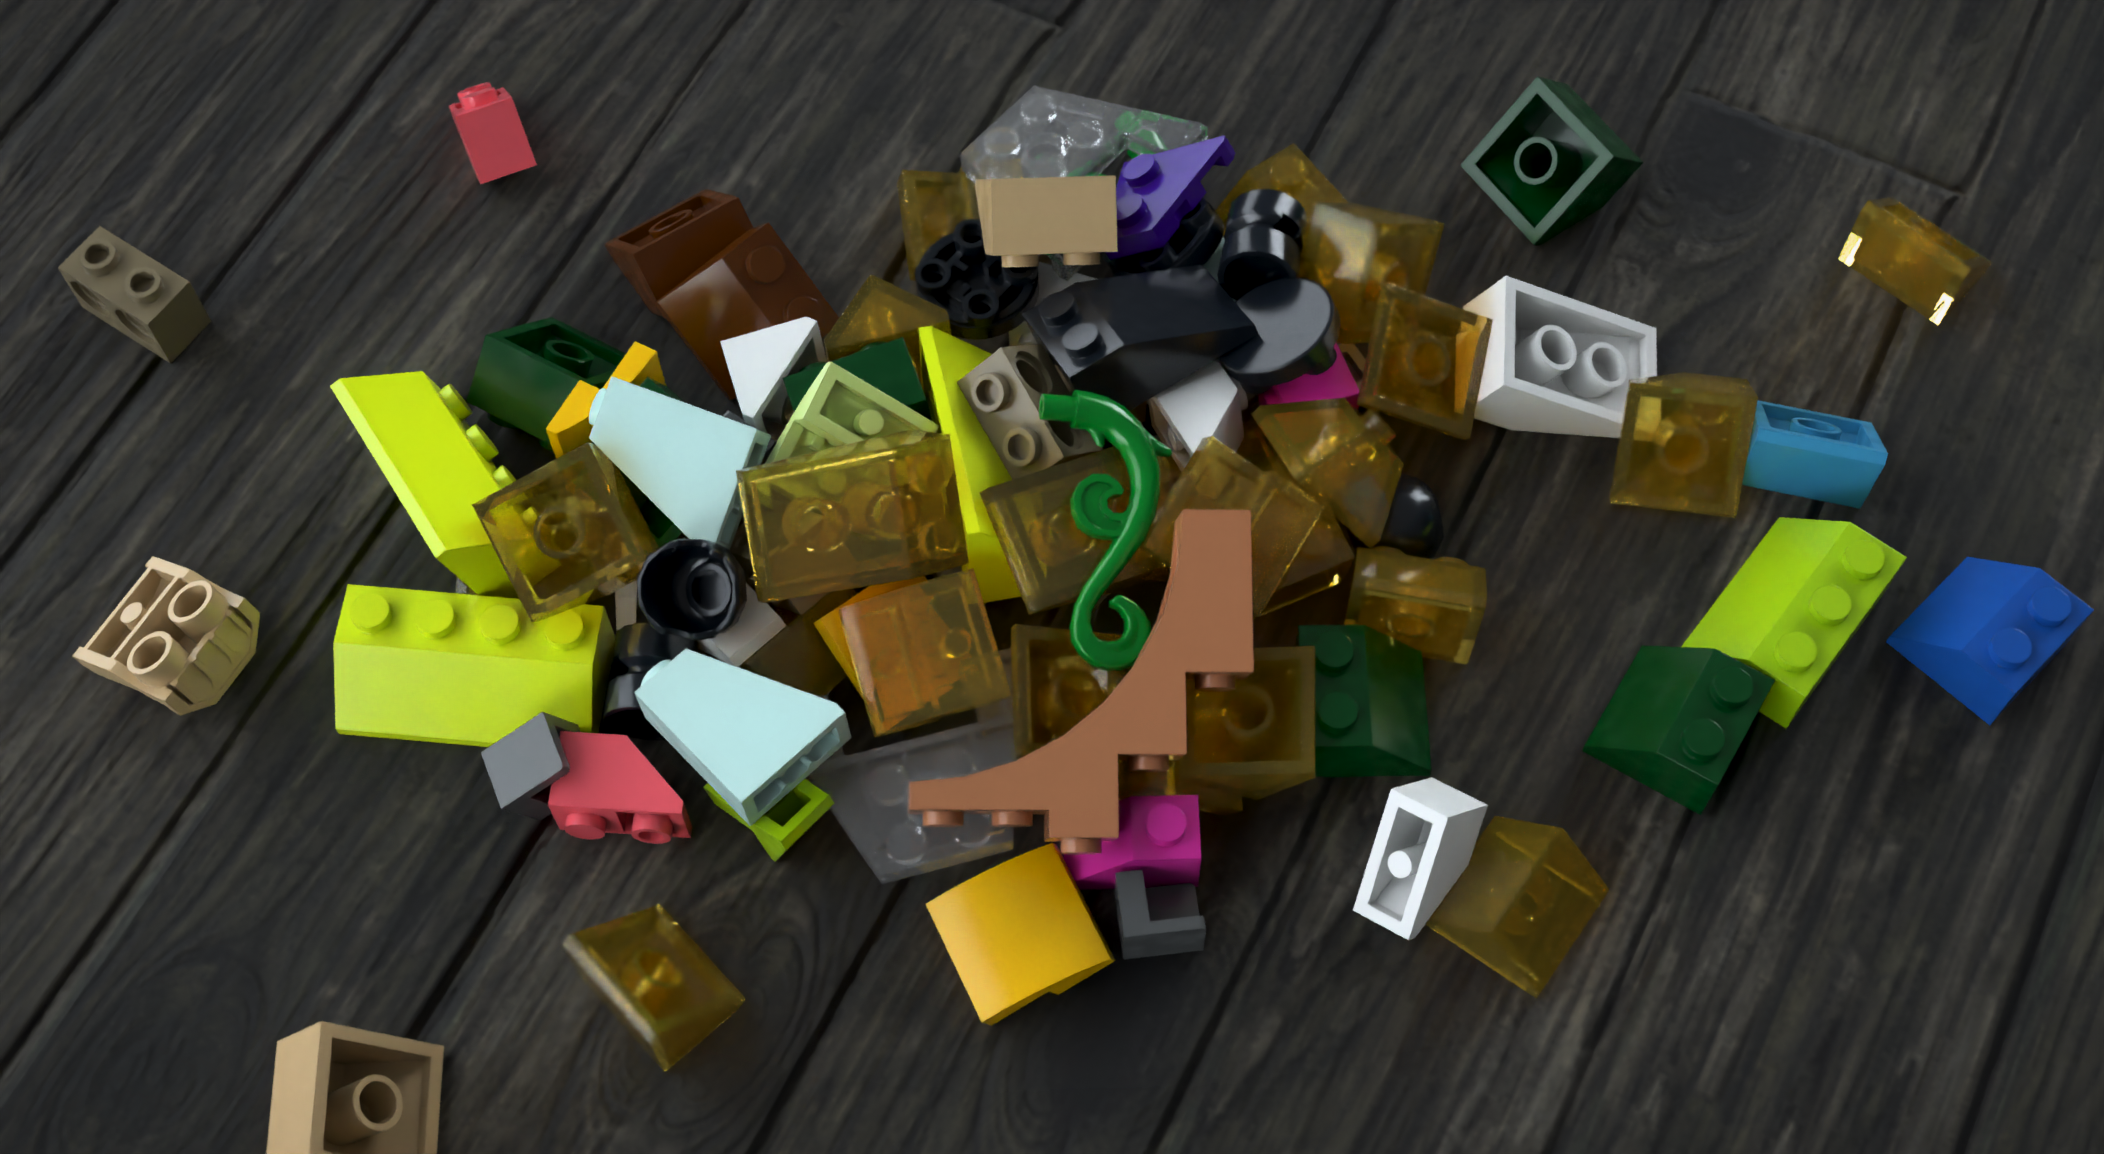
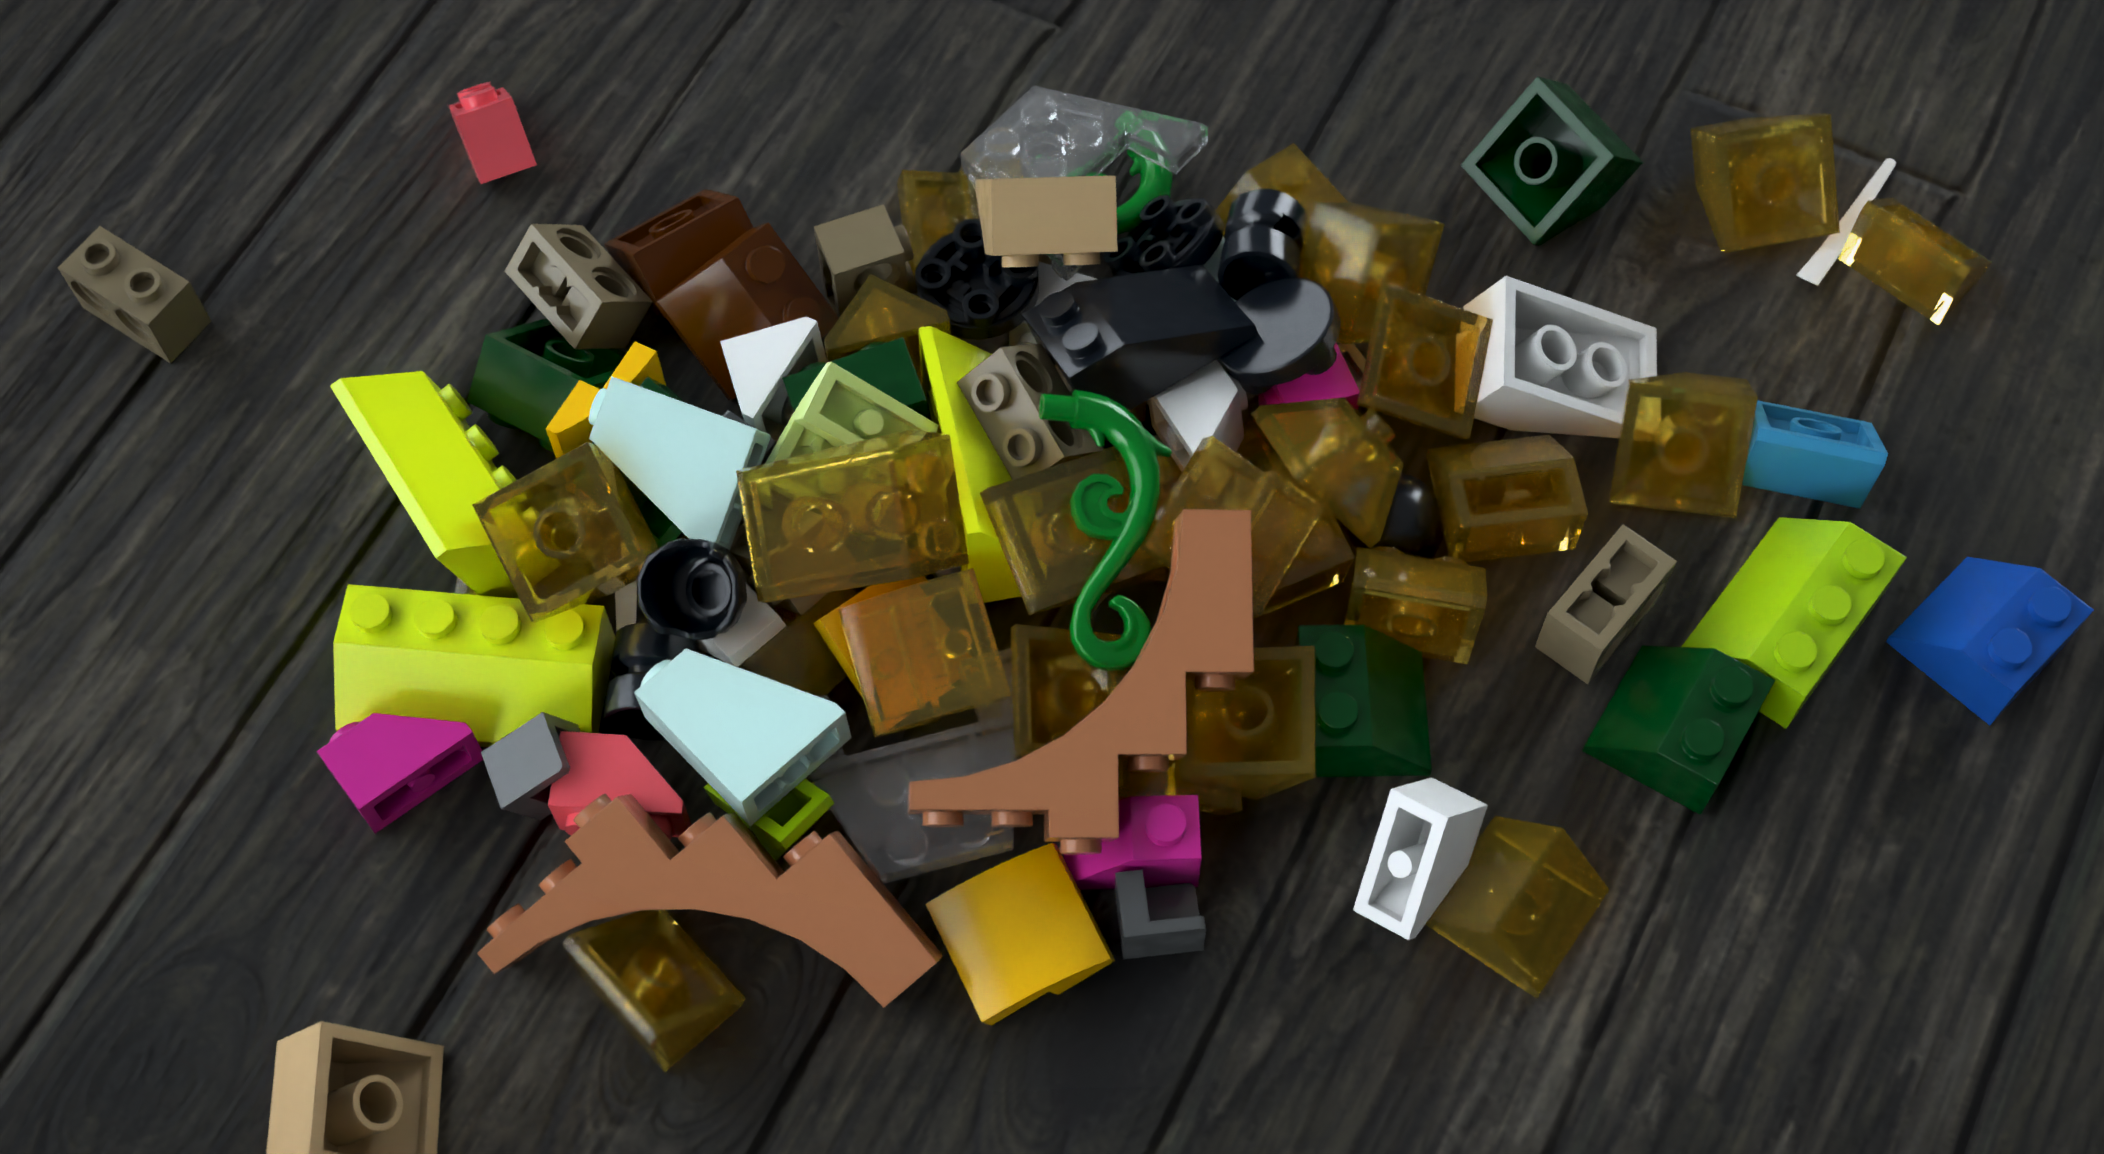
(175, 638): tan slope -> none
(397, 762): none -> dark pink slope
(578, 286): none -> dark tan brick
(632, 866): none -> nougat arch
(859, 247): none -> dark tan brick
(1160, 191): dark purple wing -> none
(1507, 497): none -> clear yellow slope
(1605, 603): none -> dark tan brick
(1767, 179): none -> clear yellow slope
(1830, 250): none -> white sticker

